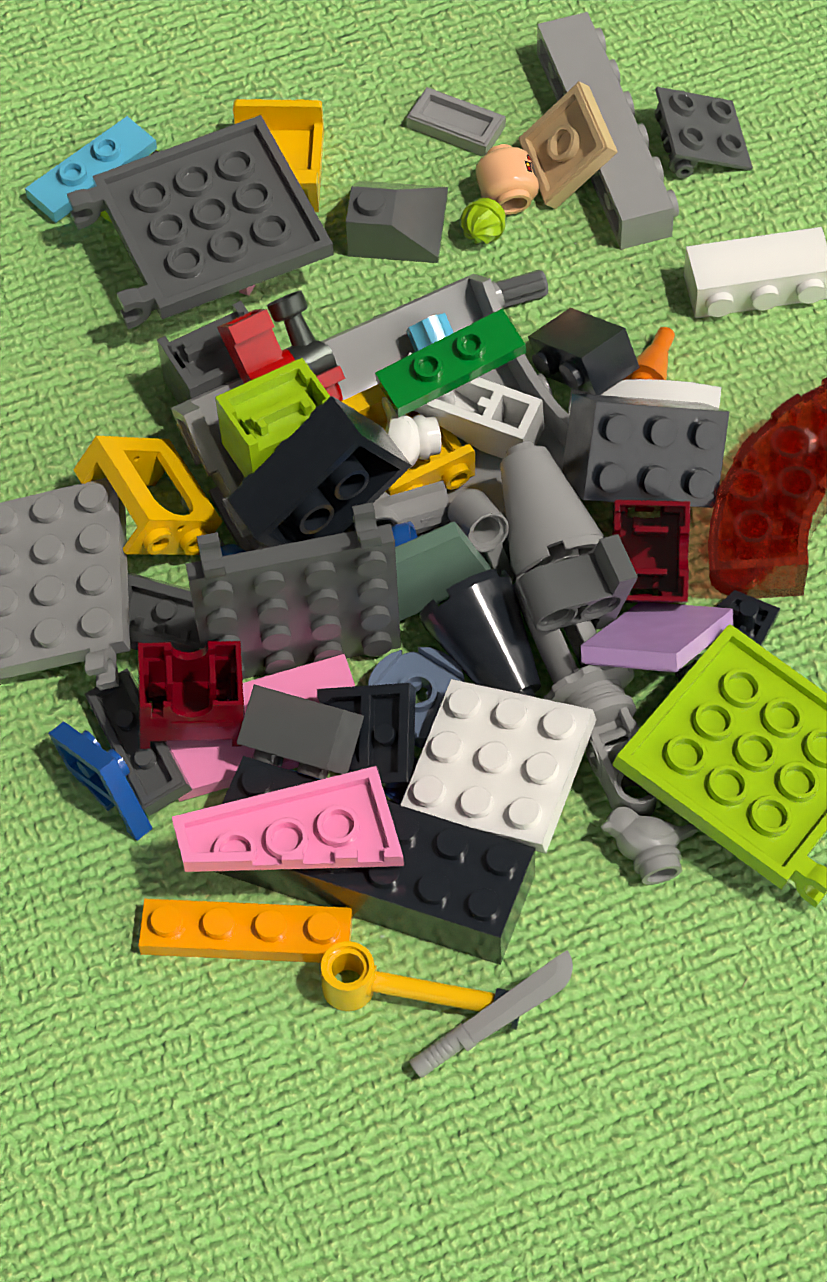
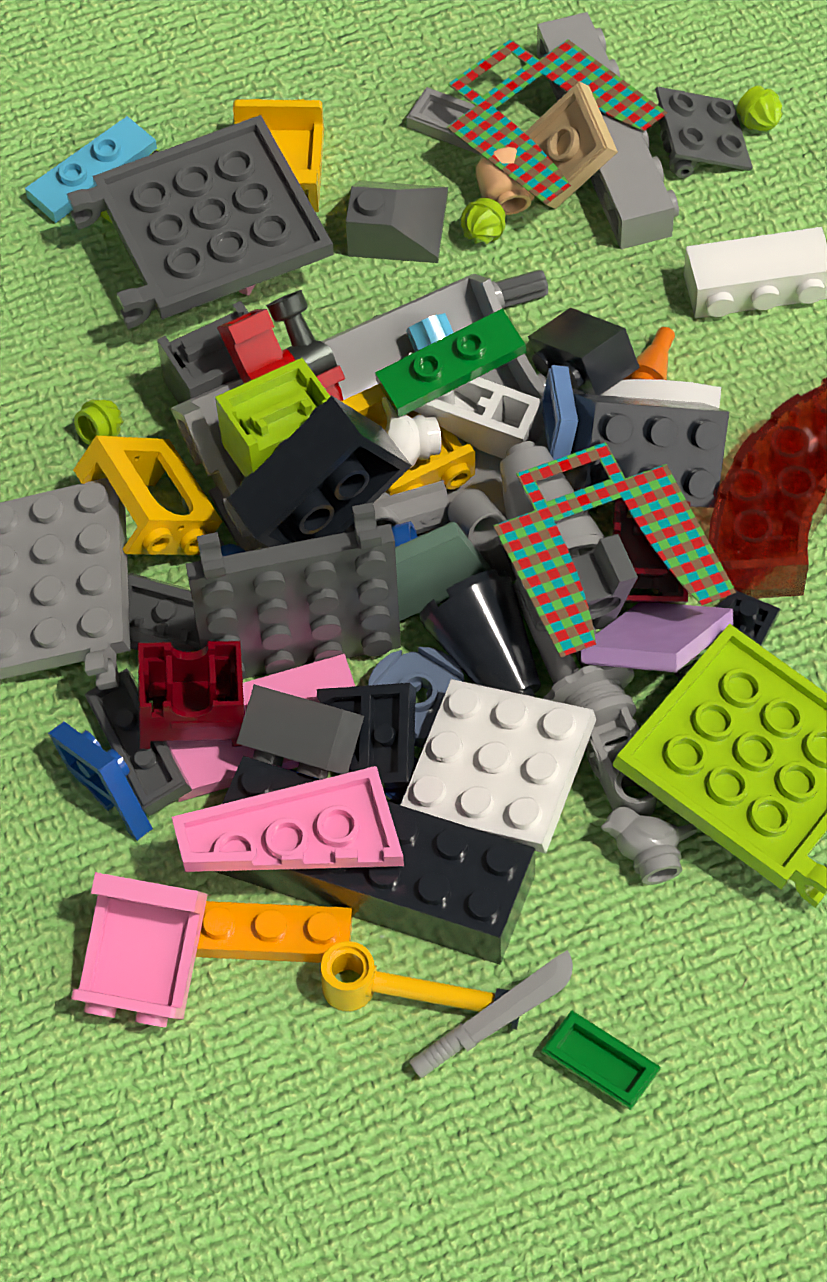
(98, 419): none -> lime plate
(140, 949): none -> bright pink panel
(489, 130): none -> piece
(546, 563): none -> piece
(559, 412): none -> medium blue tile
(601, 1060): none -> green tile
(760, 109): none -> lime plate

